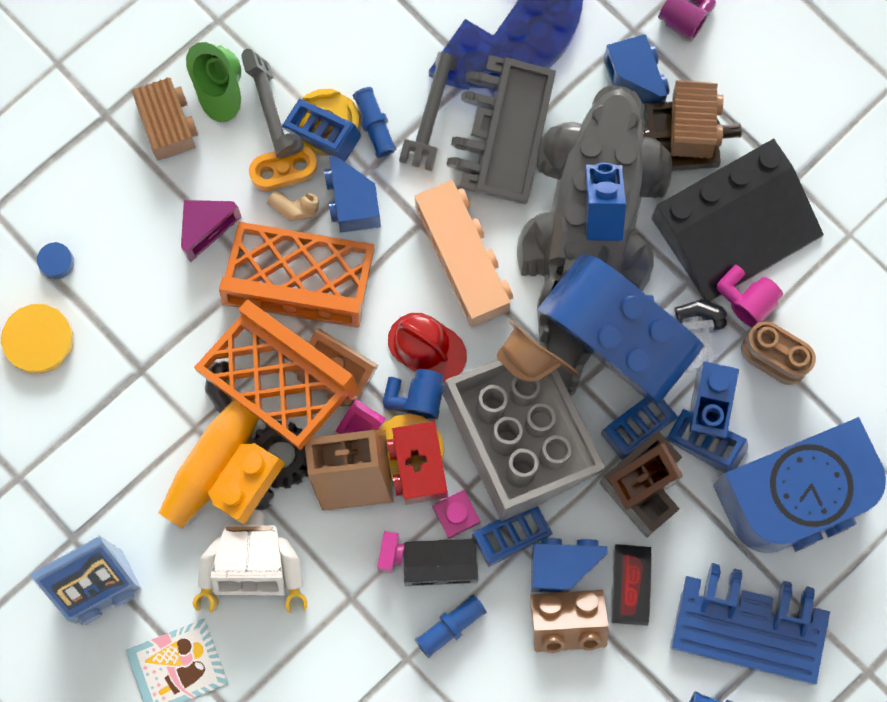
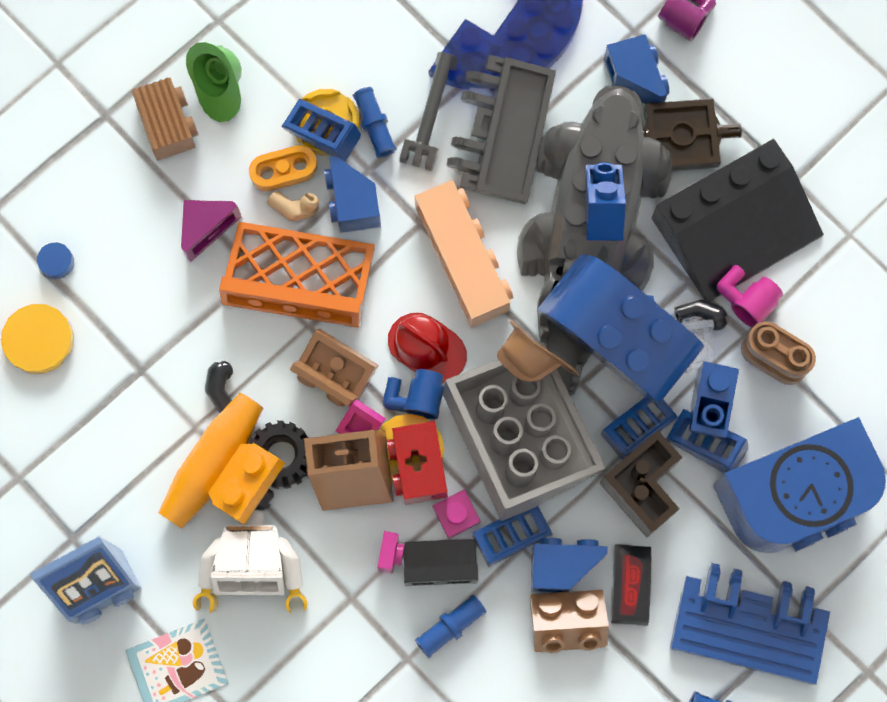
(260, 70): dark grey hinge -> none
(301, 357): orange fence -> none
(646, 477): reddish brown slope -> none
(695, 119): medium nougat brick -> none

